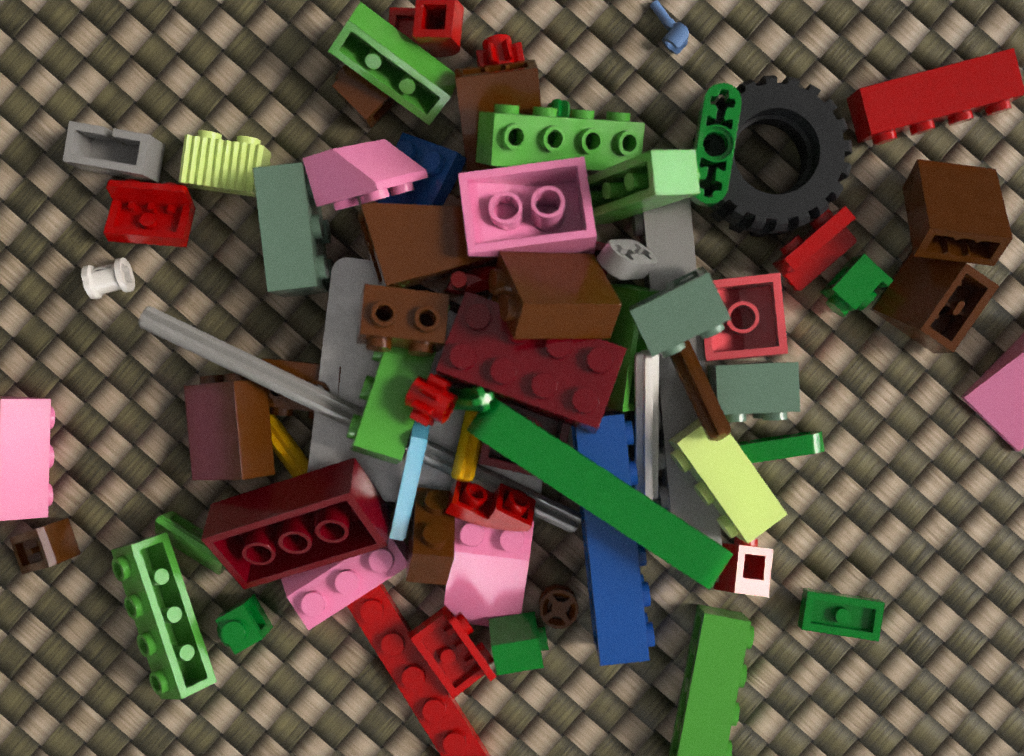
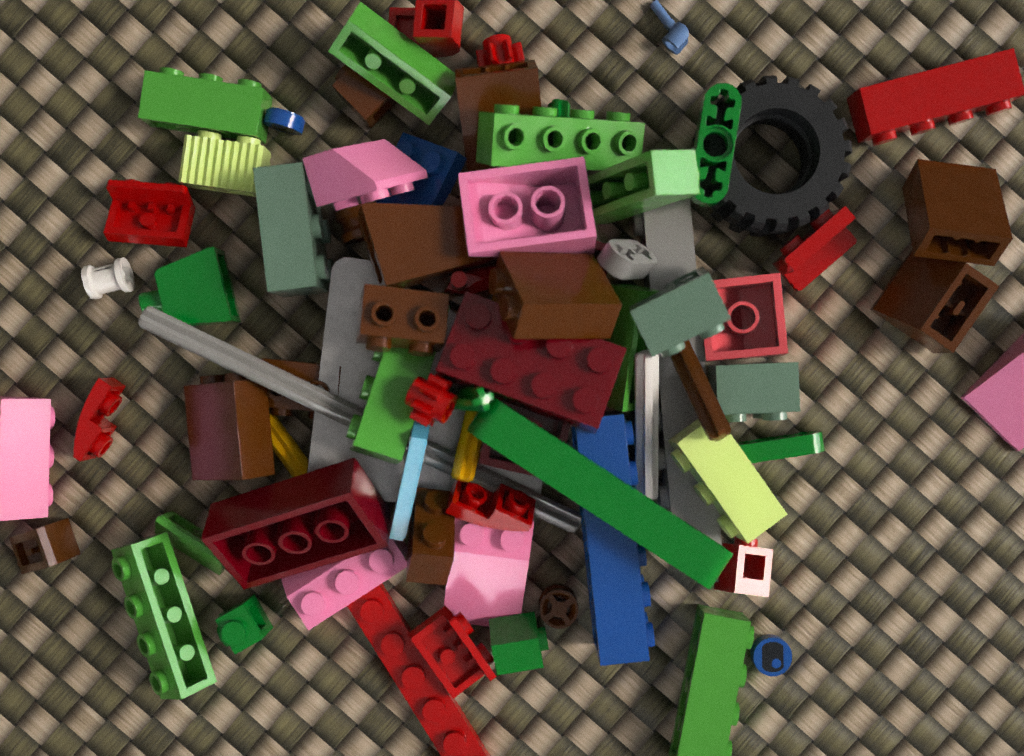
(93, 429): none -> red slope
(102, 151): light grey piece -> none
(195, 290): none -> green torso
(204, 103): none -> bright green brick
(284, 121): none -> blue tile
(351, 228): none -> reddish brown wheel
(771, 655): none -> blue tile
(841, 614): green plate -> none
(855, 285): green brick -> none

